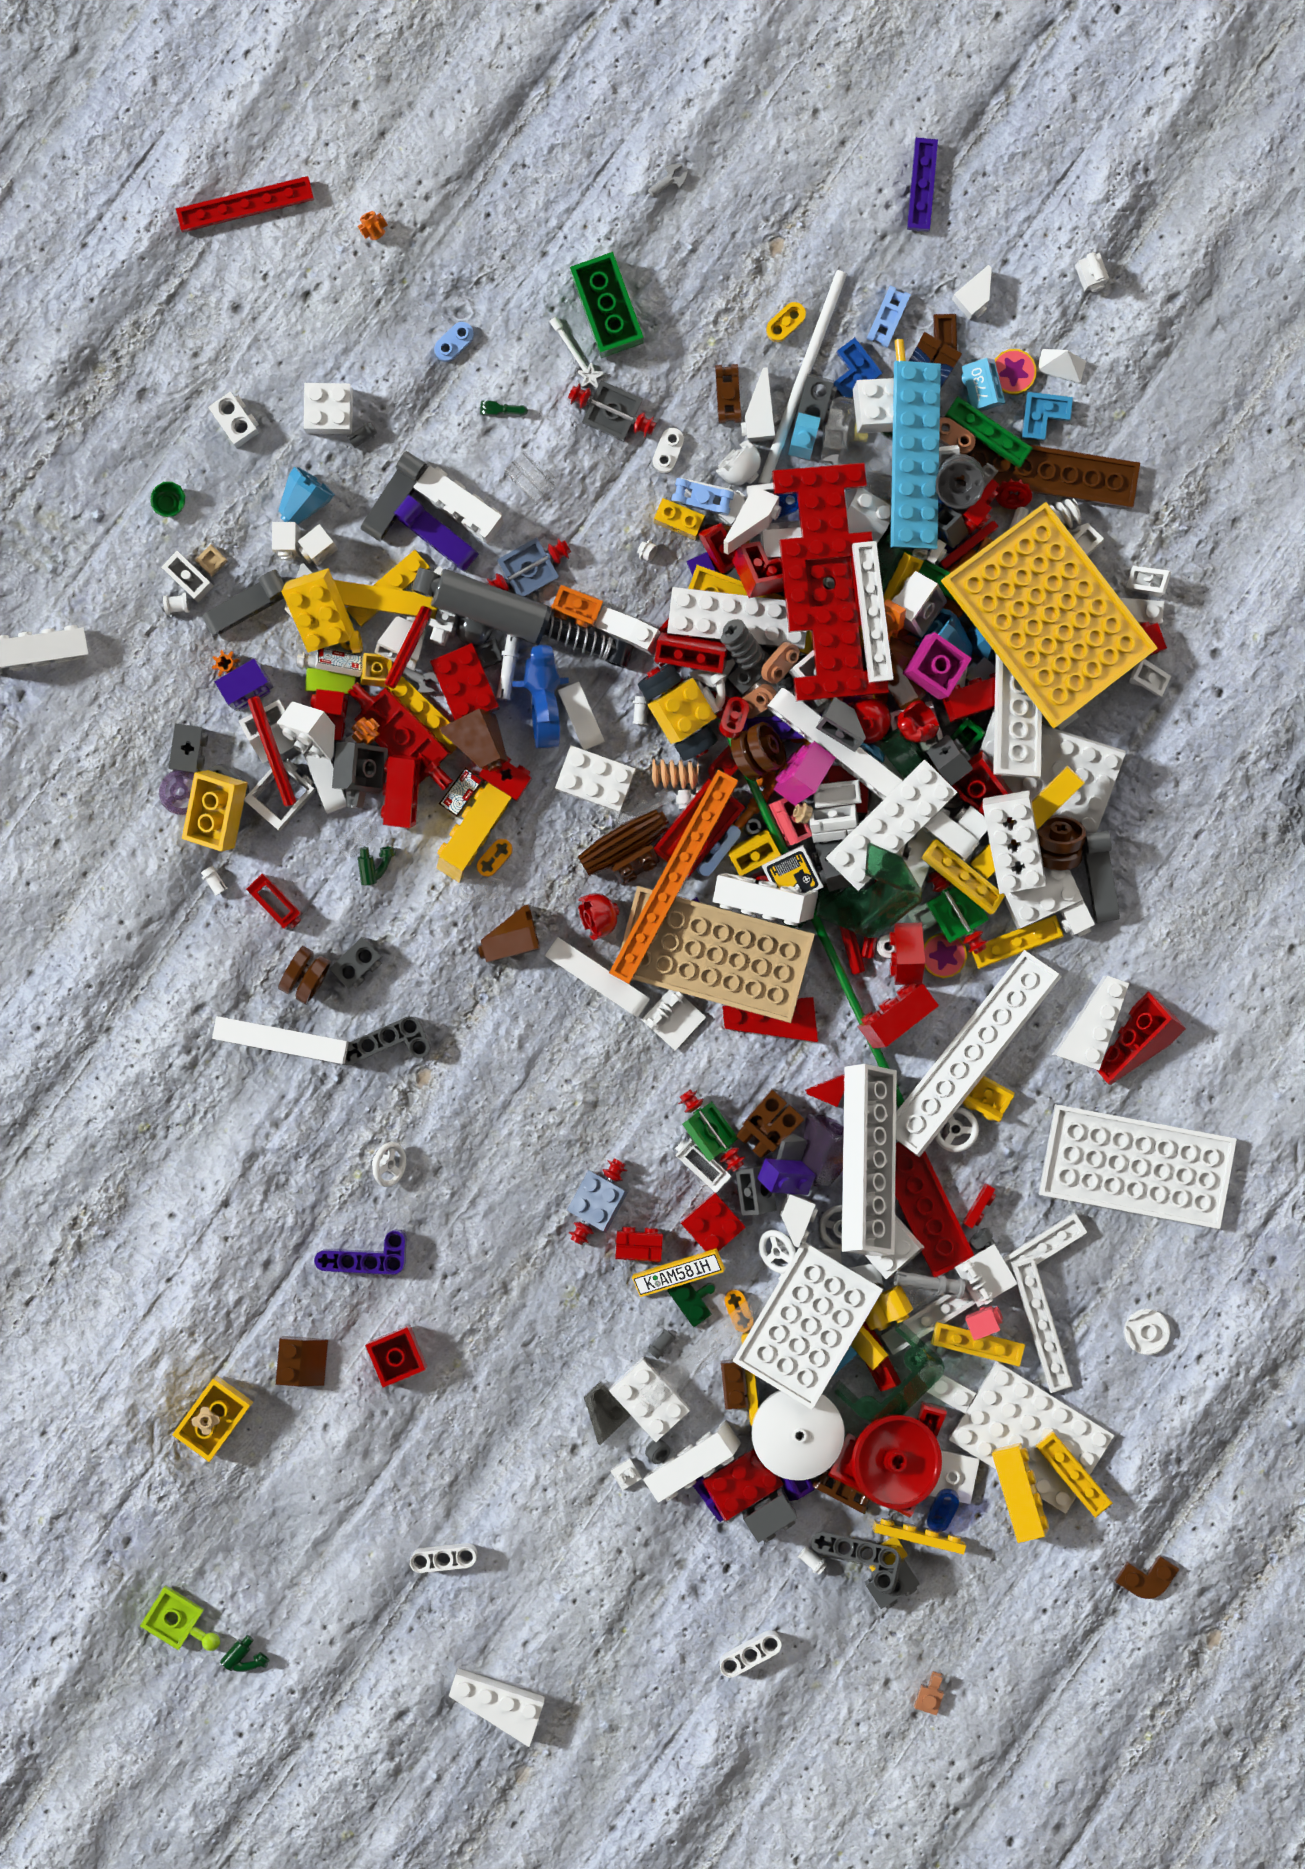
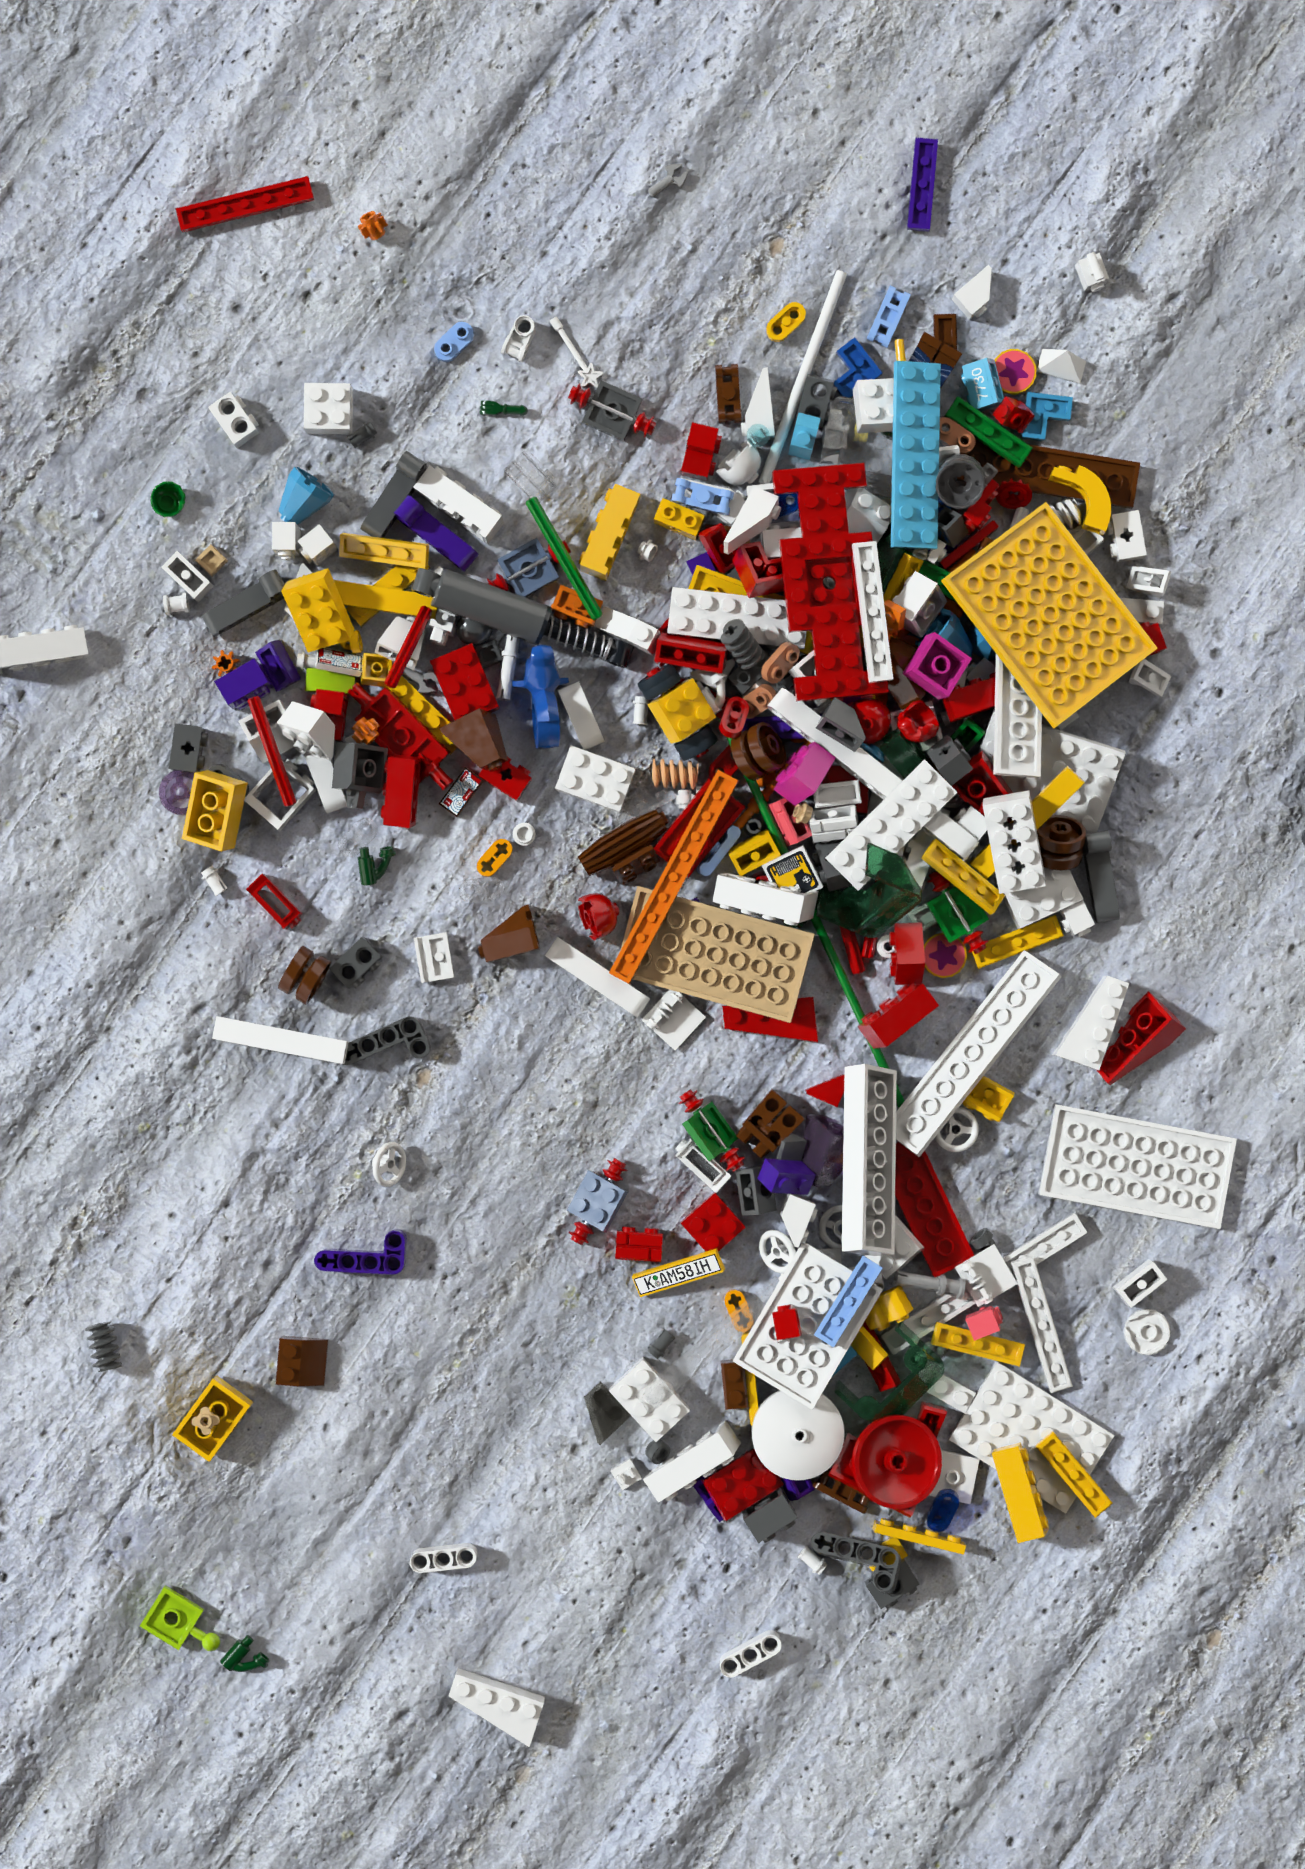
(103, 1346): none -> dark grey piece
(278, 665): none -> dark purple slope
(384, 550): none -> yellow plate
(396, 1356): red brick -> none
(434, 957): none -> white plate
(472, 831): yellow wedge -> none
(519, 340): none -> white piece
(524, 834): none -> white plate
(564, 558): none -> green axle
(606, 305): green brick -> none
(609, 532): none -> yellow wedge
(668, 450): white plate -> none
(691, 1301): dark green plate -> none
(700, 448): none -> red brick
(757, 435): none -> clear light blue plate
(786, 1322): none -> red brick
(848, 1301): none -> light blue plate
(929, 1696): nougat plate -> none
(975, 1213): red plate -> none
(1013, 414): none -> red brick
(1094, 493): none -> yellow arch
(1130, 524): none -> white brick
(1139, 1283): none -> white brick
(1150, 1584): reddish brown plate -> none

